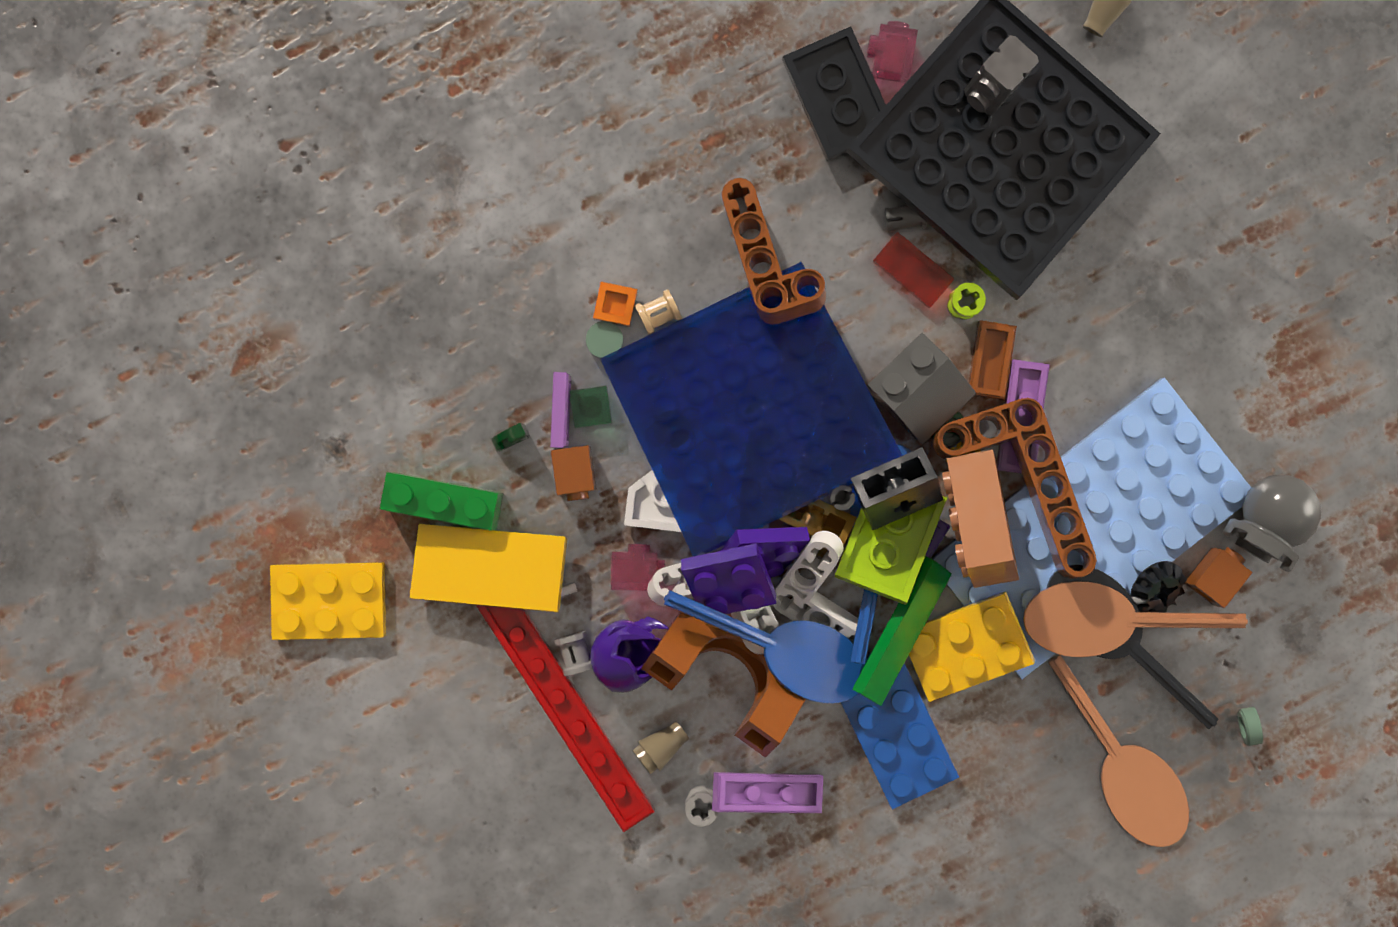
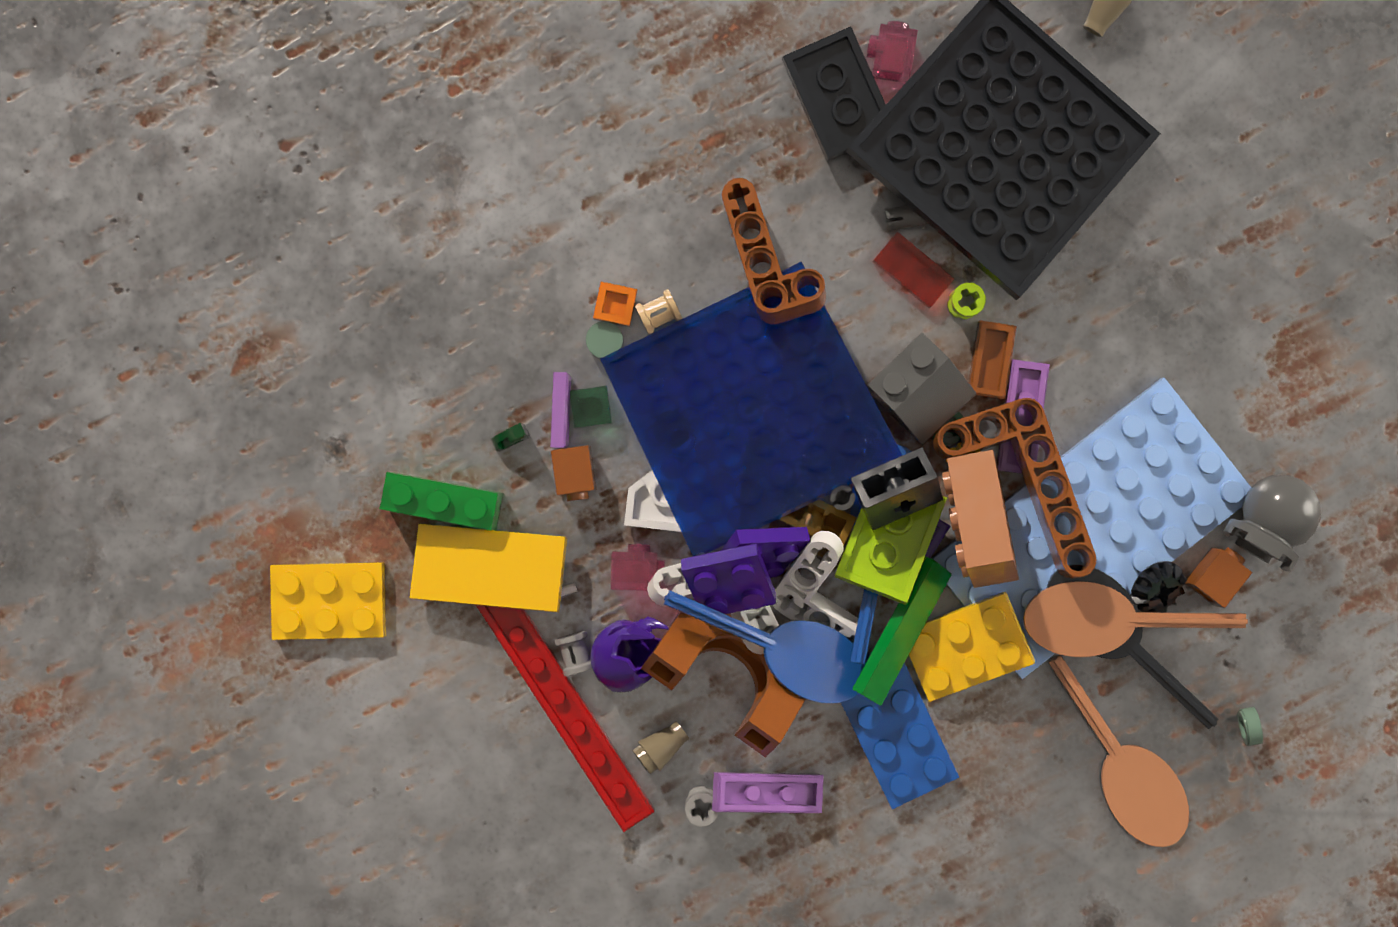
(1000, 75): flat silver brick -> none

